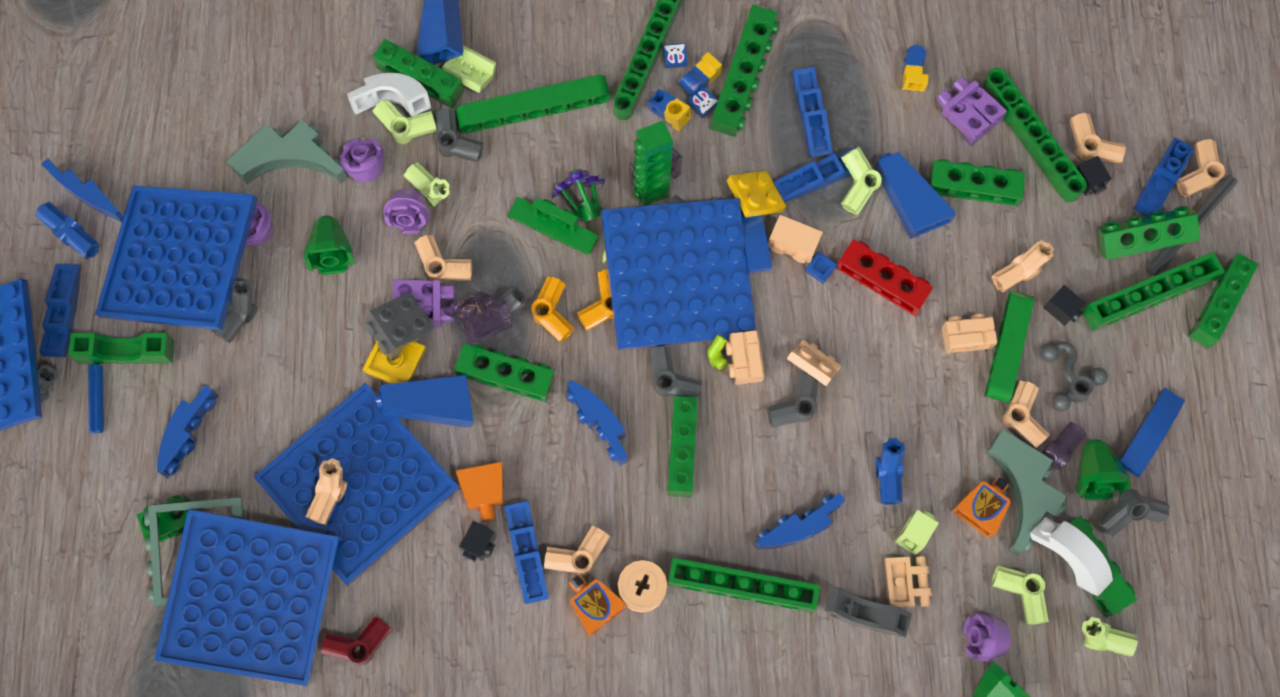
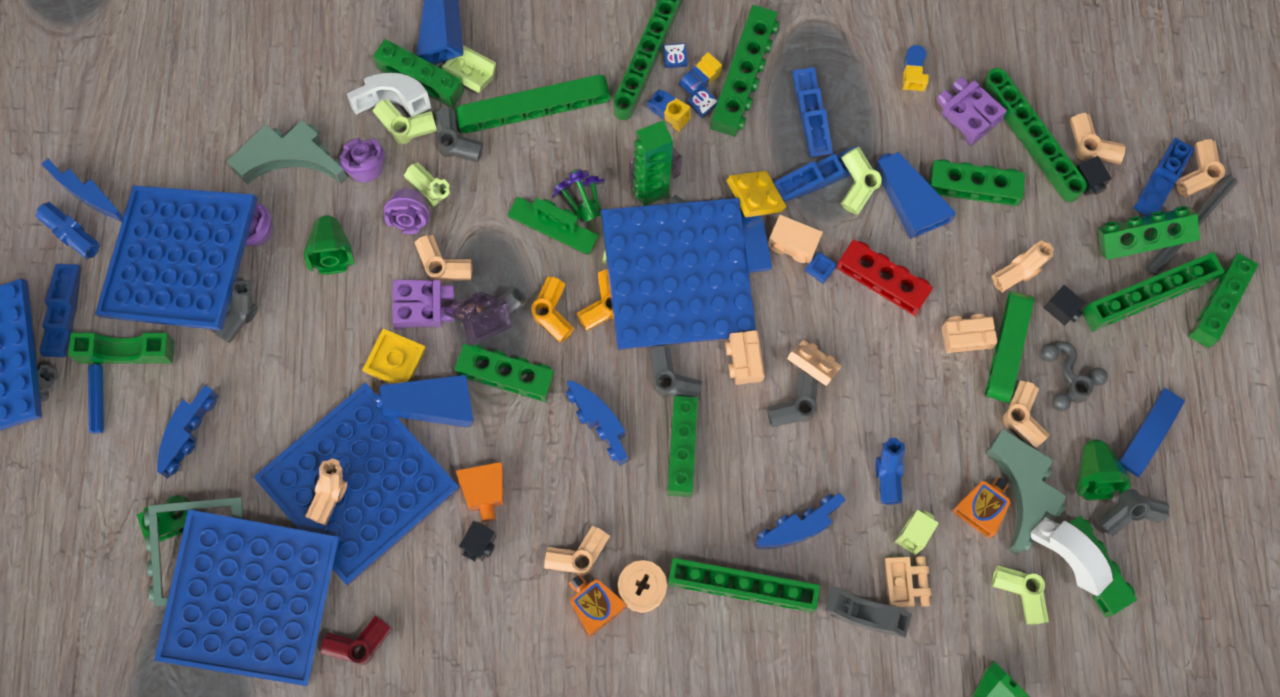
(398, 324): dark grey bracket -> none
(526, 552): blue slope -> none
(714, 353): lime arm -> none
(986, 636): medium lavender cone -> none
(1062, 448): clear purple piece -> none
(1103, 637): yellowish green piece -> none

